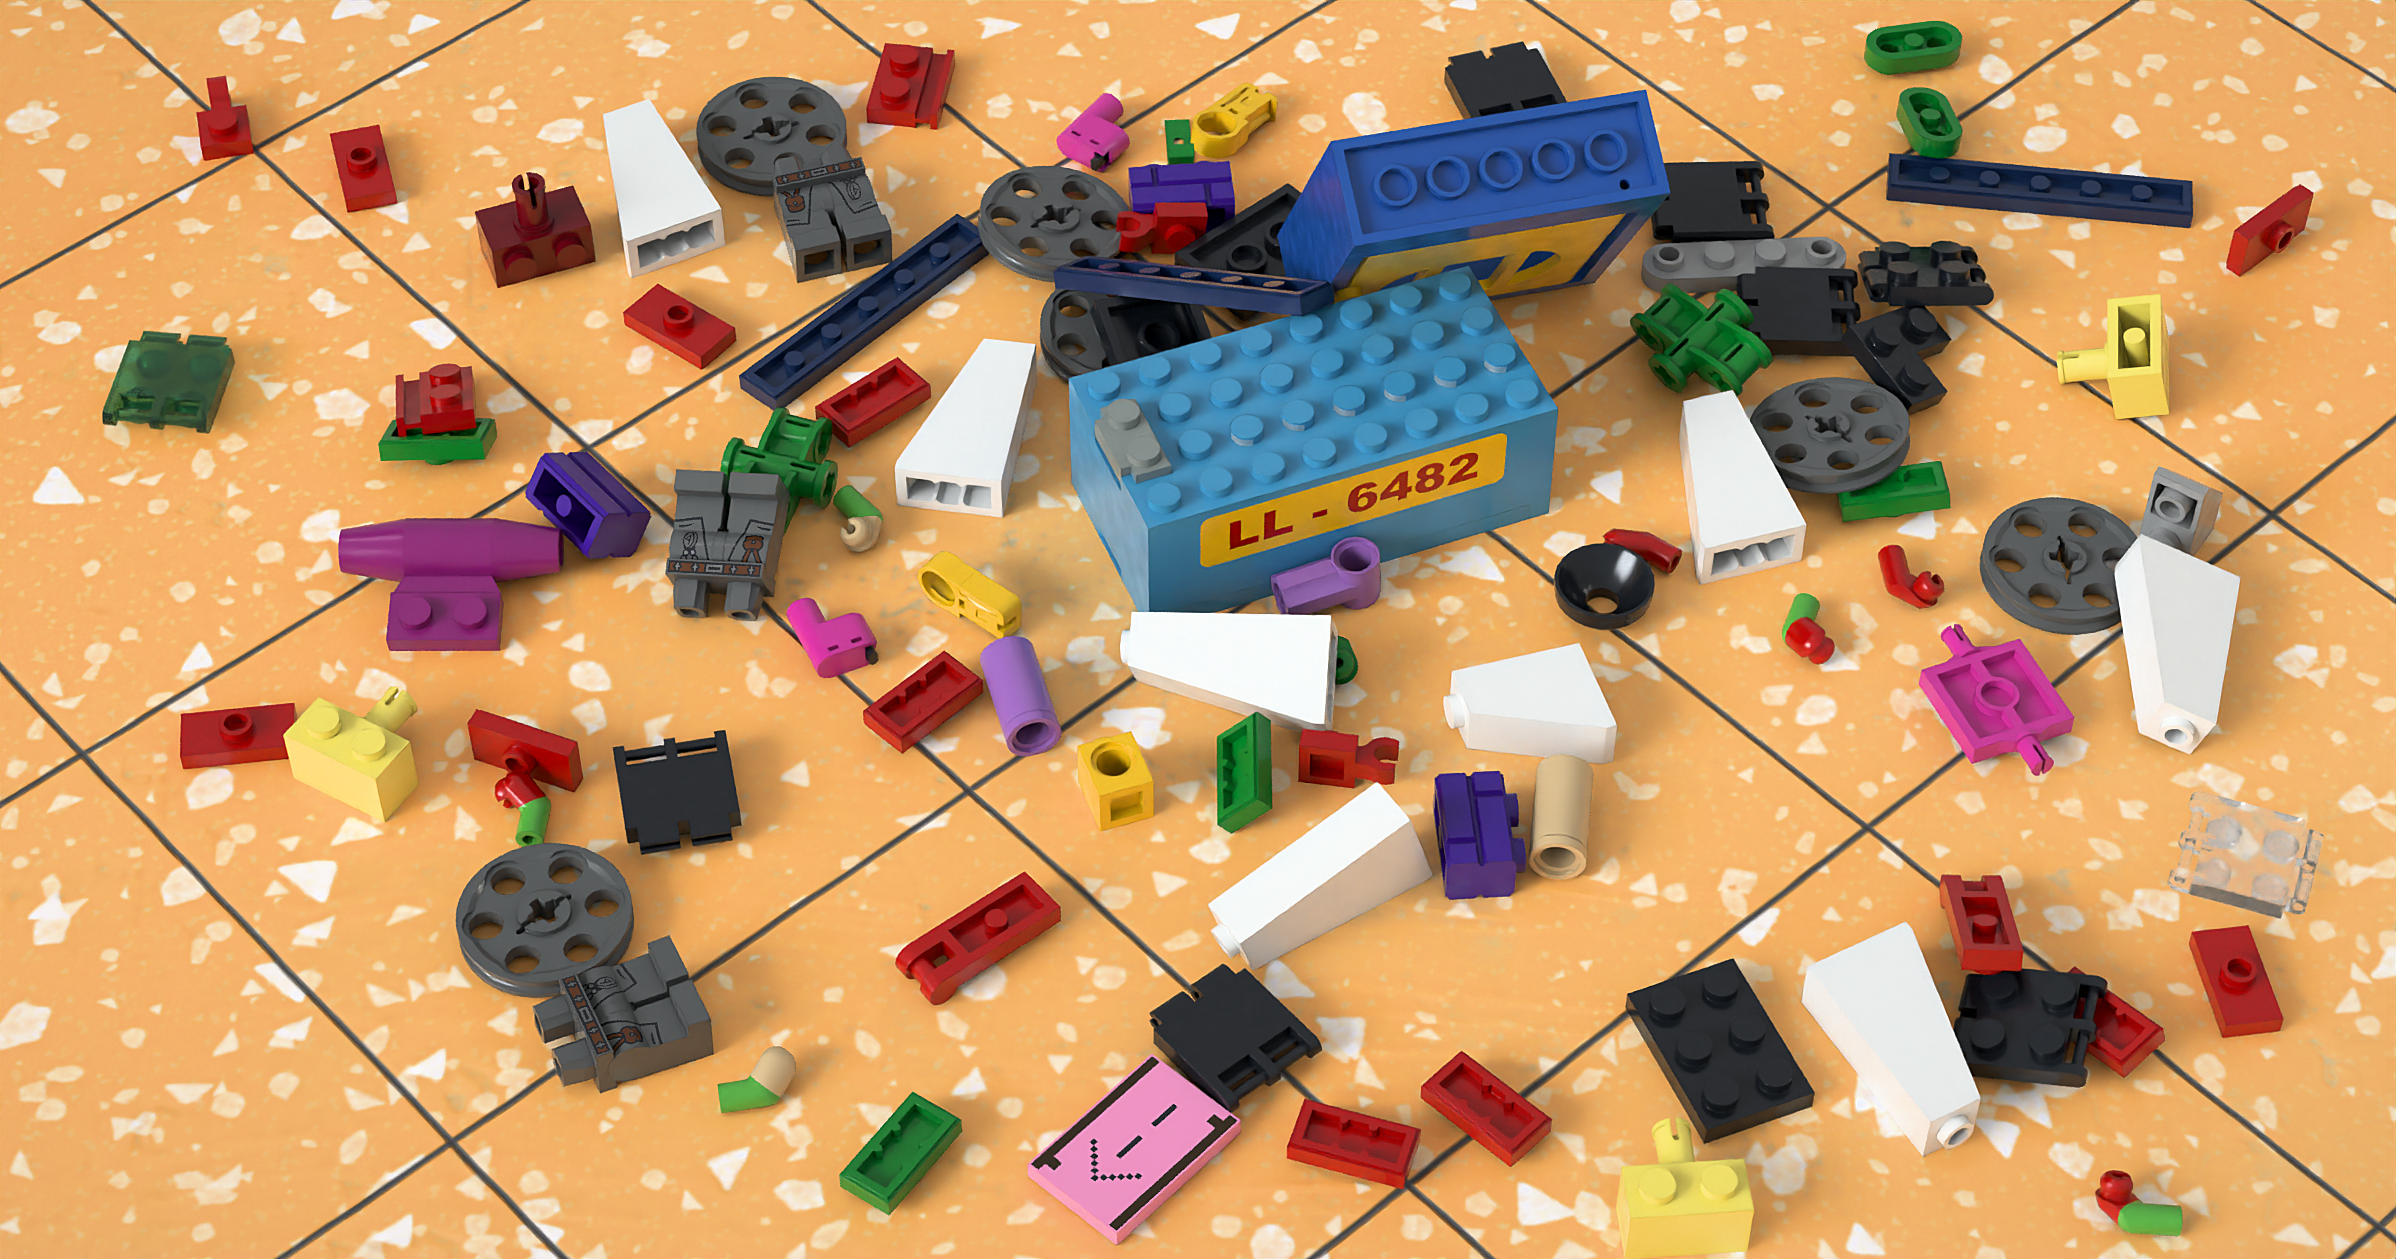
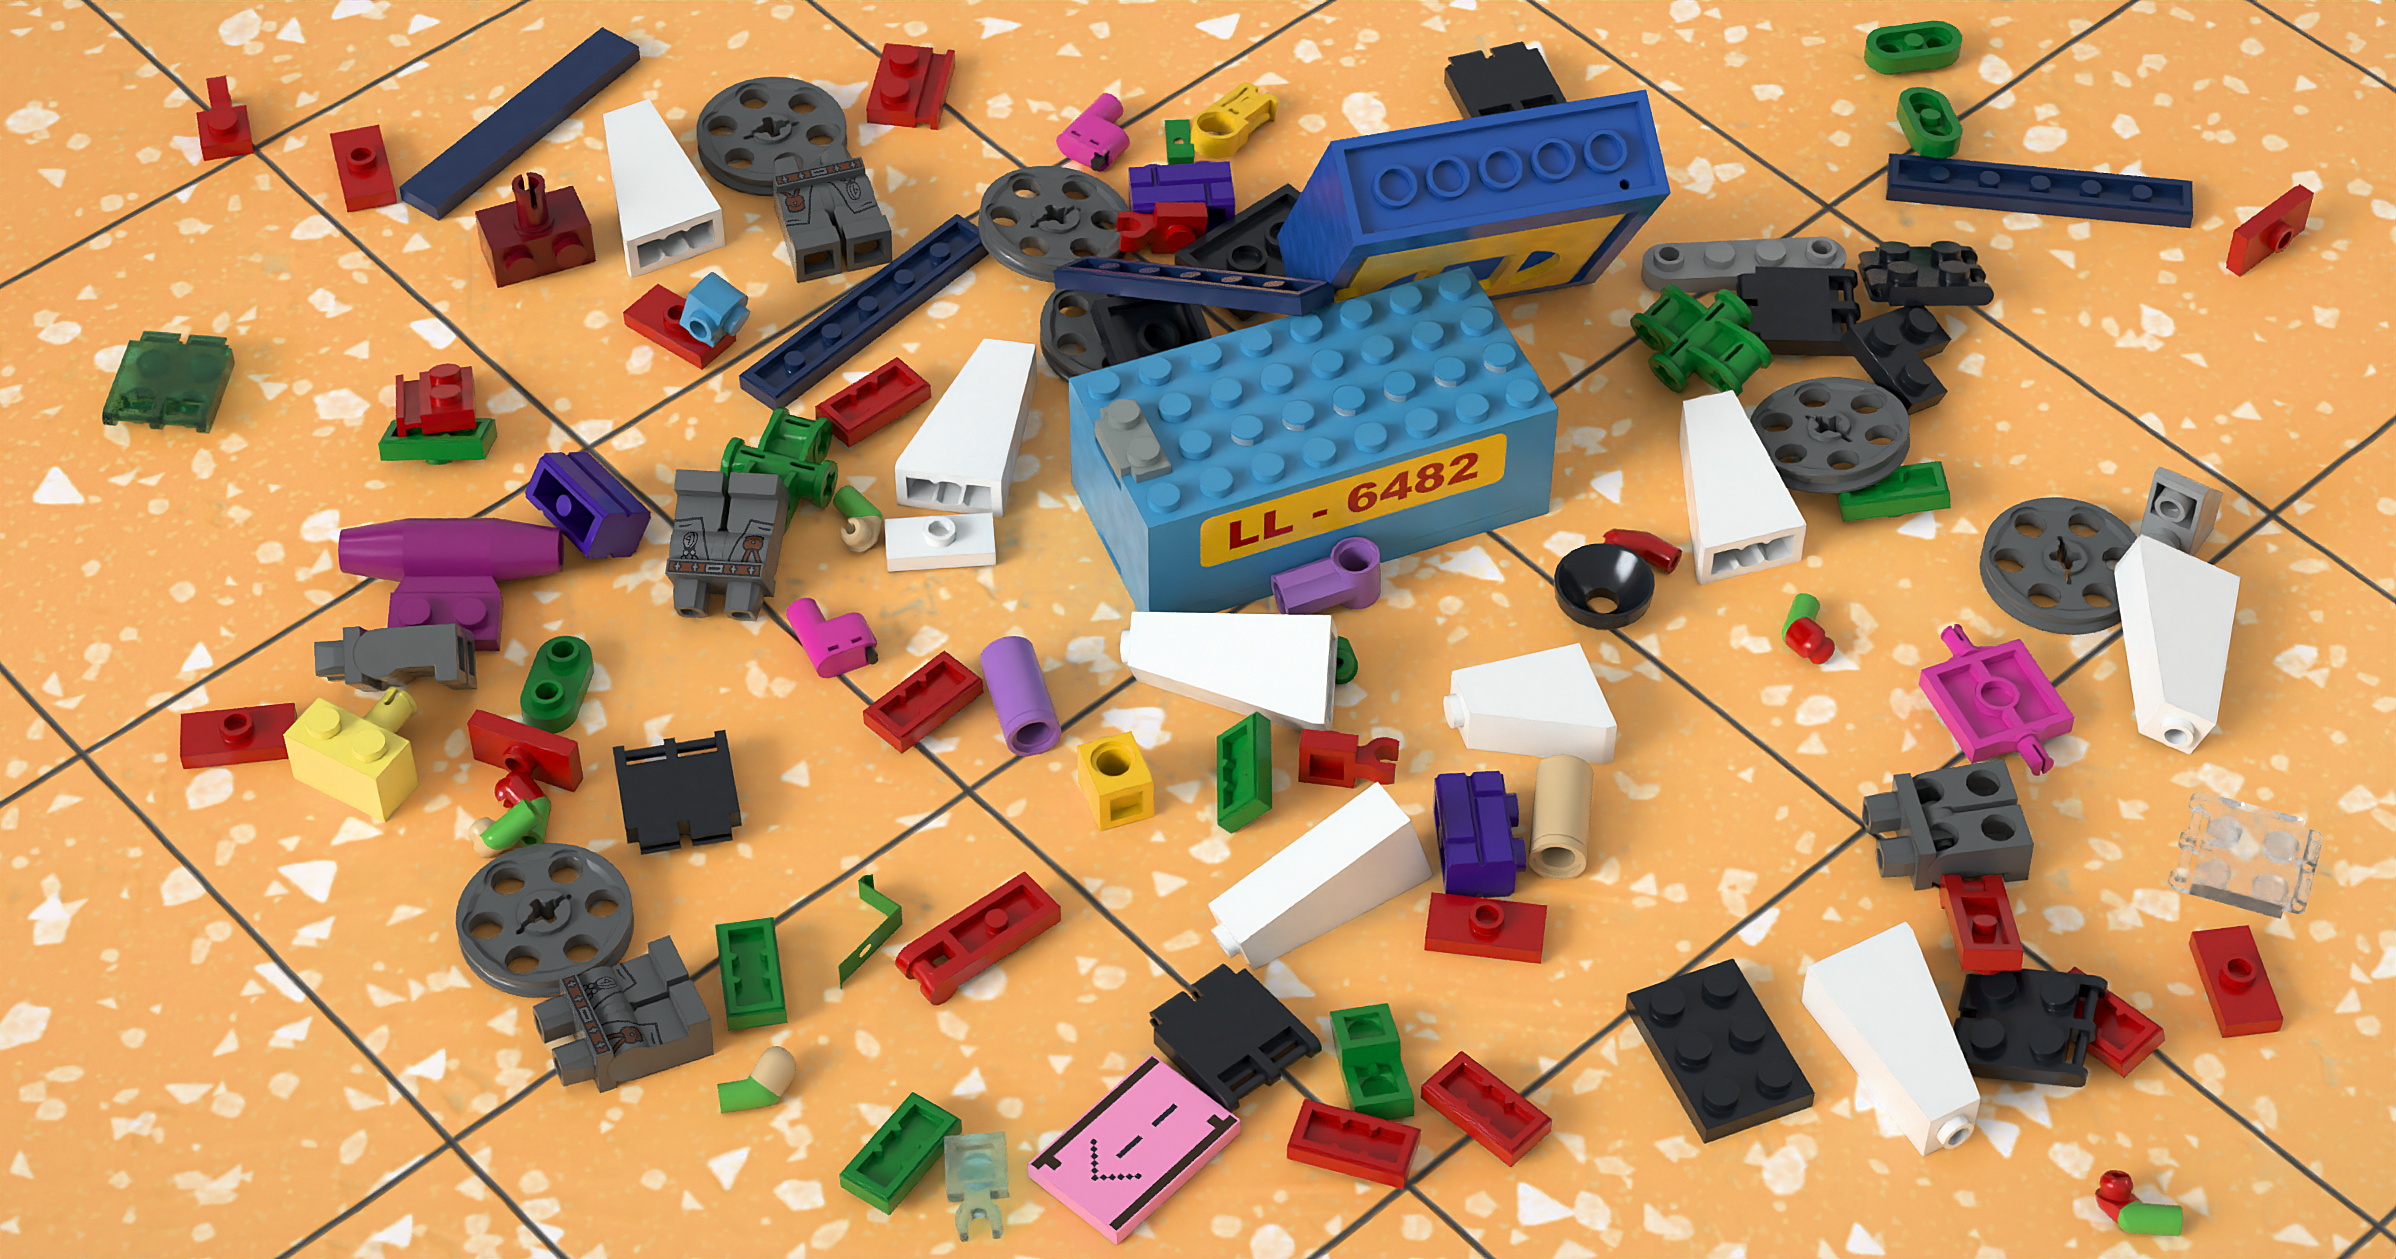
(399, 656): none -> dark grey hips
(495, 837): none -> bright green arm
(519, 123): none -> dark blue tile
(561, 673): none -> green plate
(714, 310): none -> dark azure plate
(751, 974): none -> green plate
(880, 935): none -> green piece
(940, 542): none -> white plate
(970, 593): yellow piece -> none
(977, 1174): none -> clear light blue plate
(1371, 1062): none -> green slope
(1485, 927): none -> red plate
(1683, 1202): light yellow brick -> none
(1712, 203): black plate -> none
(1899, 582): red arm -> none
(1950, 824): none -> dark grey hips
(2132, 358): light yellow brick -> none

